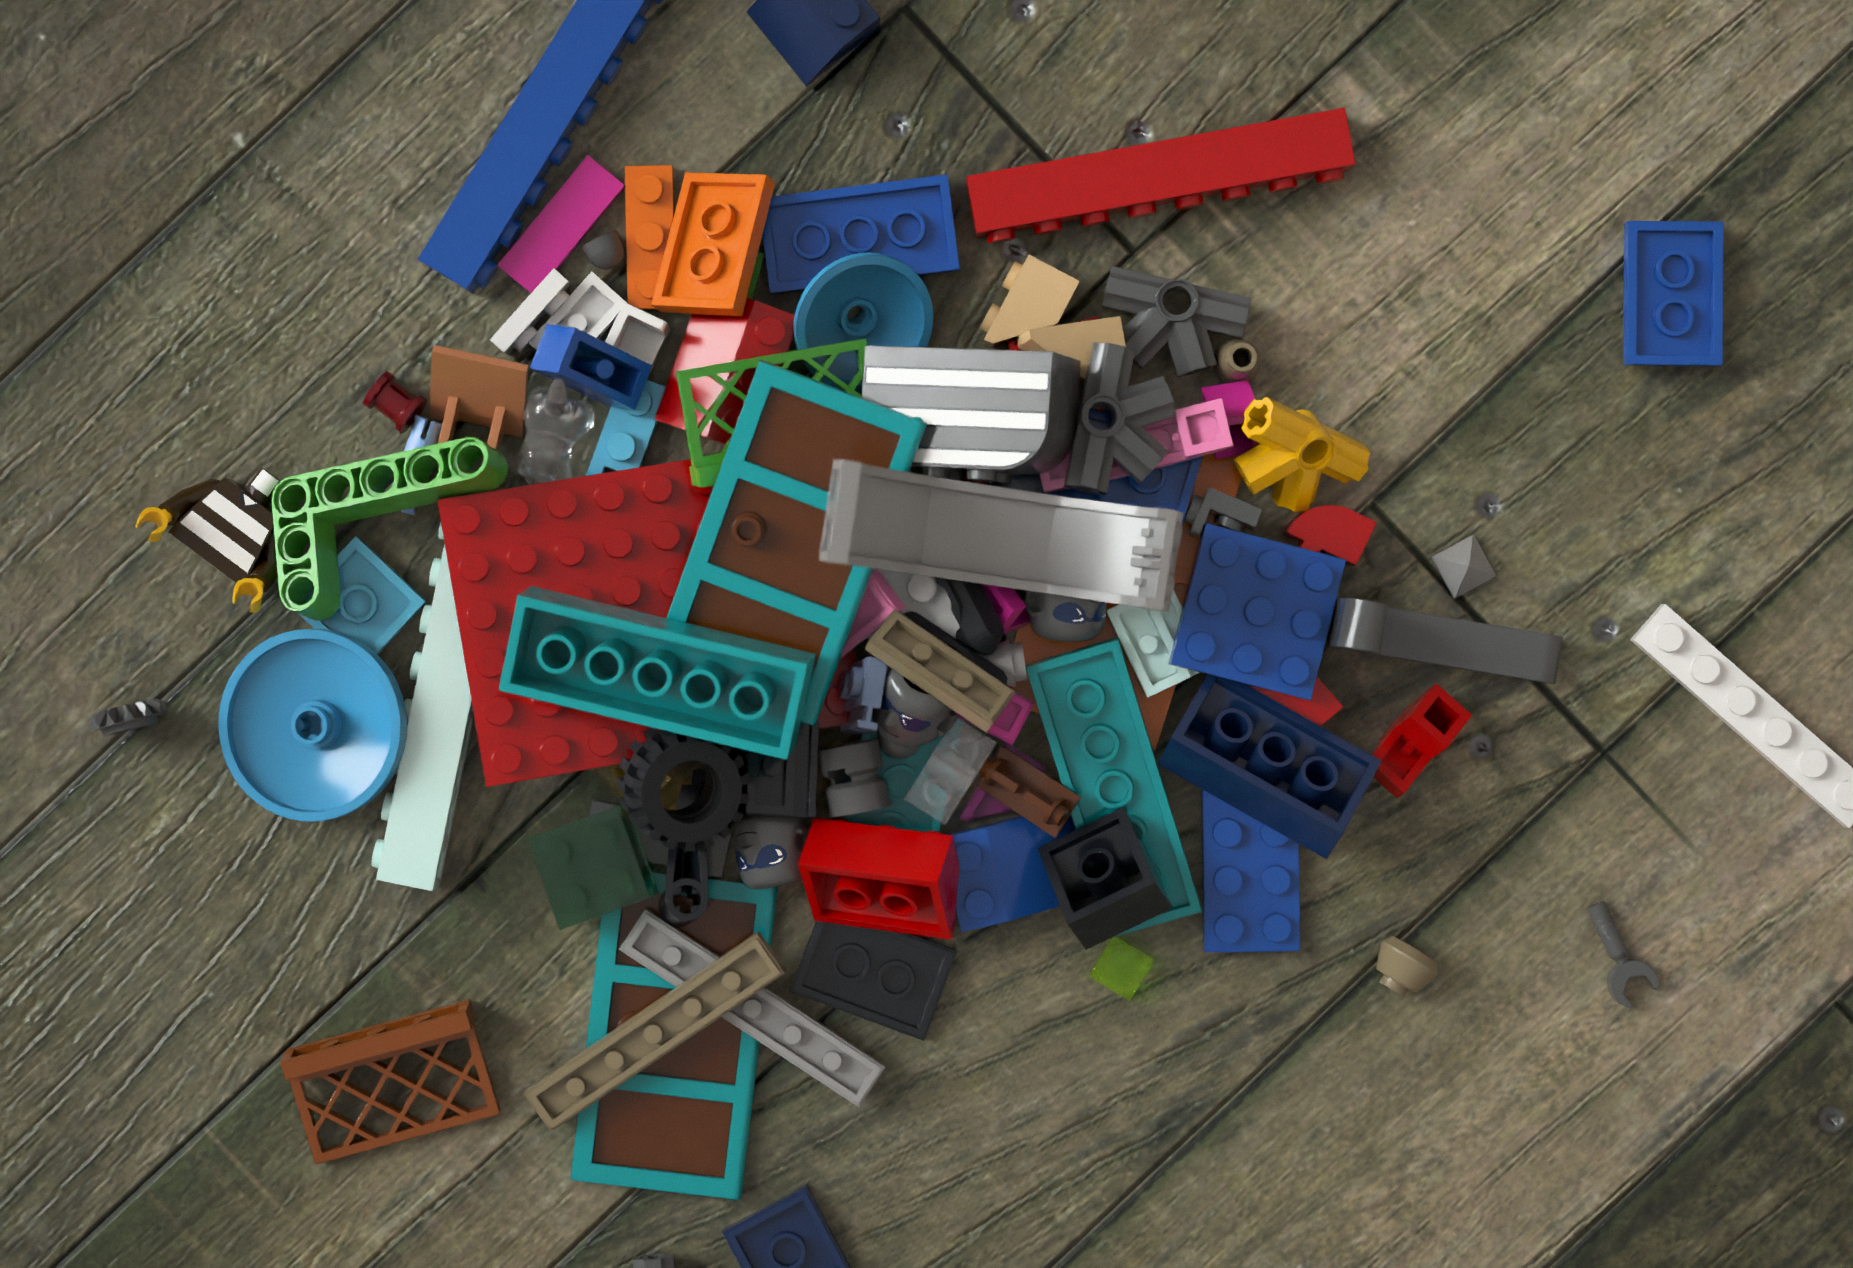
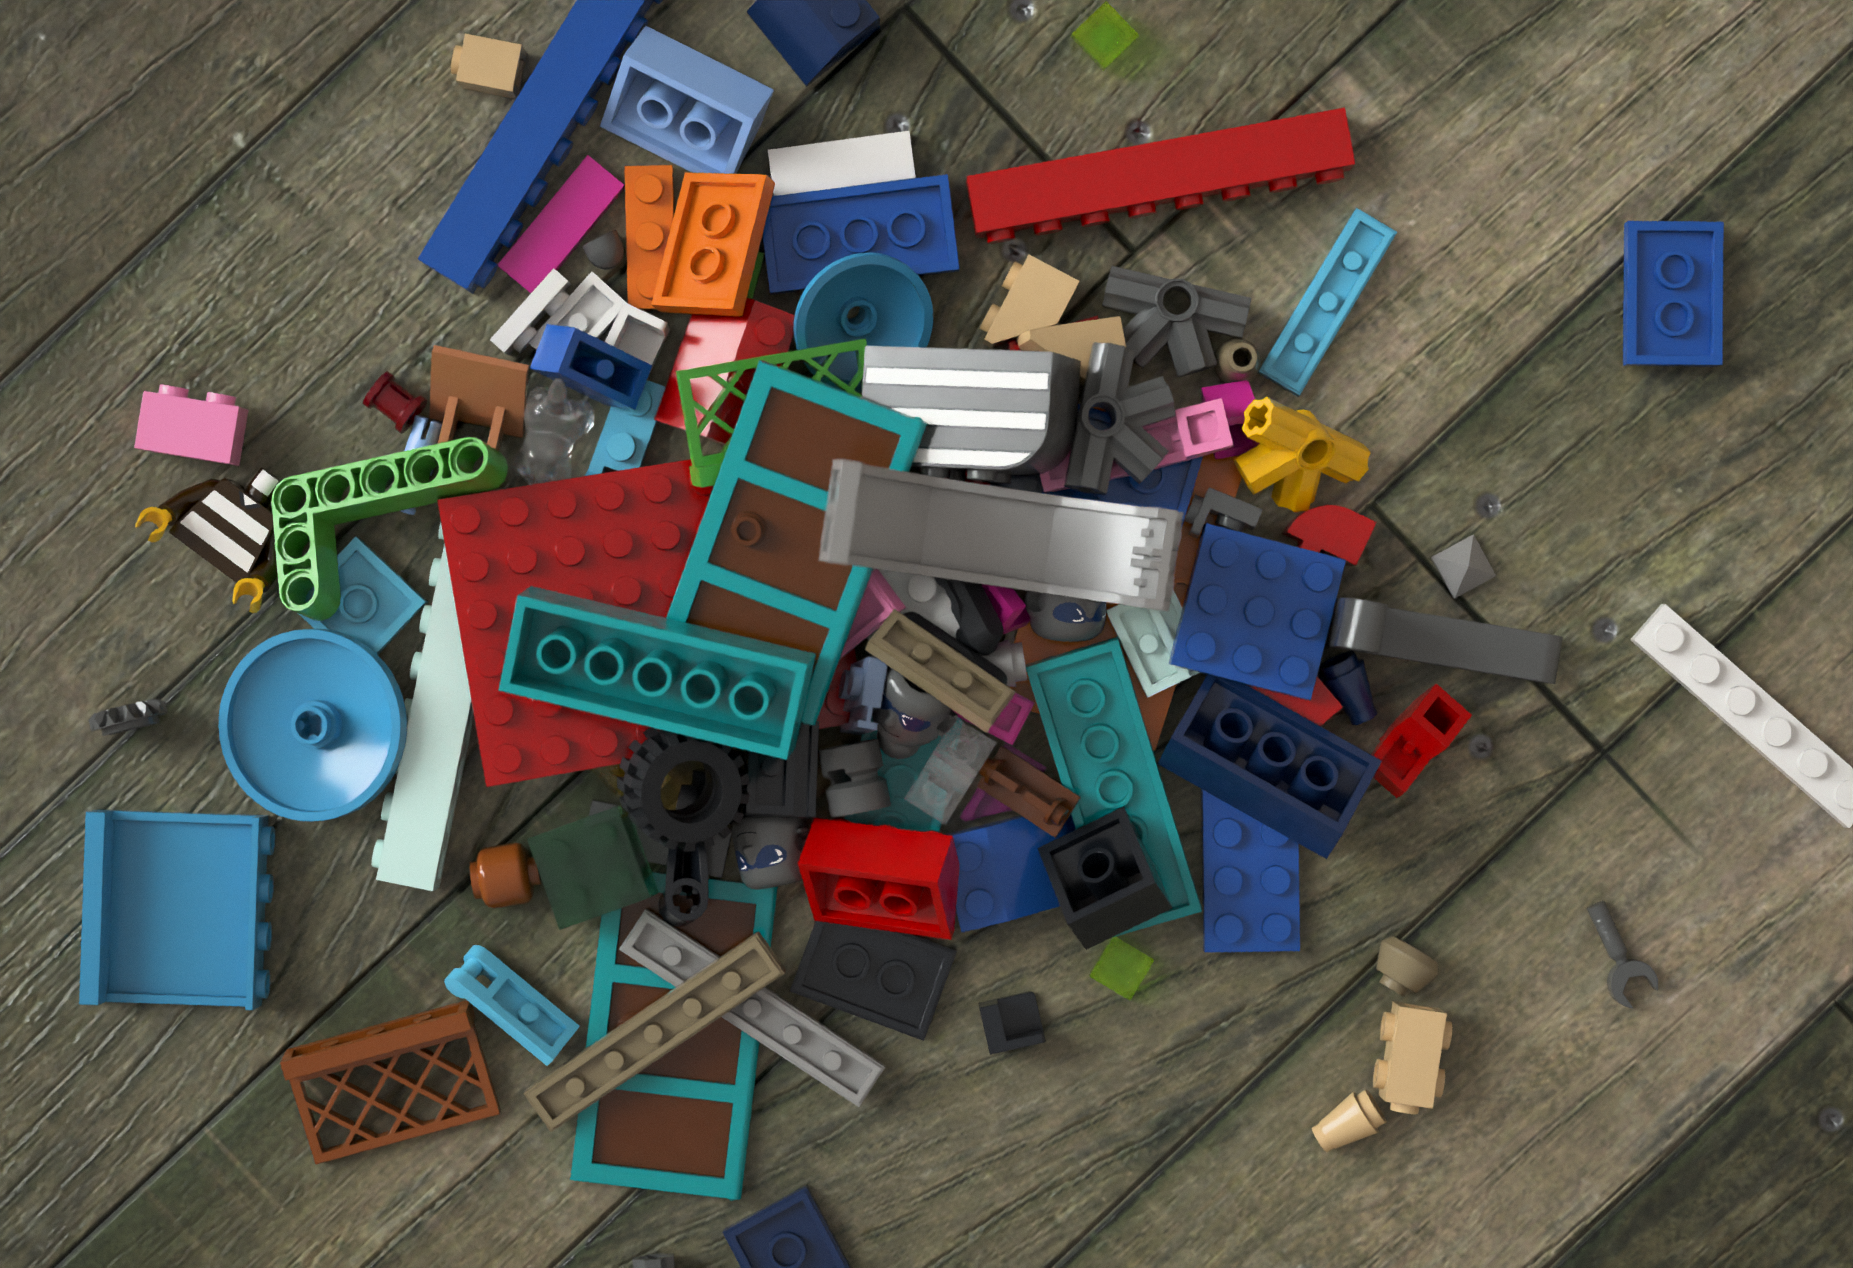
(175, 908): none -> dark azure panel
(191, 427): none -> bright pink brick
(489, 65): none -> tan brick
(504, 875): none -> dark orange head
(512, 1004): none -> medium azure plate
(685, 105): none -> light blue slope
(842, 163): none -> white tile
(1011, 1022): none -> black panel
(1105, 36): none -> clear neon green plate
(1327, 302): none -> medium azure tile
(1349, 683): none -> dark blue cone
(1350, 1121): none -> tan cone
(1410, 1067): none -> tan brick

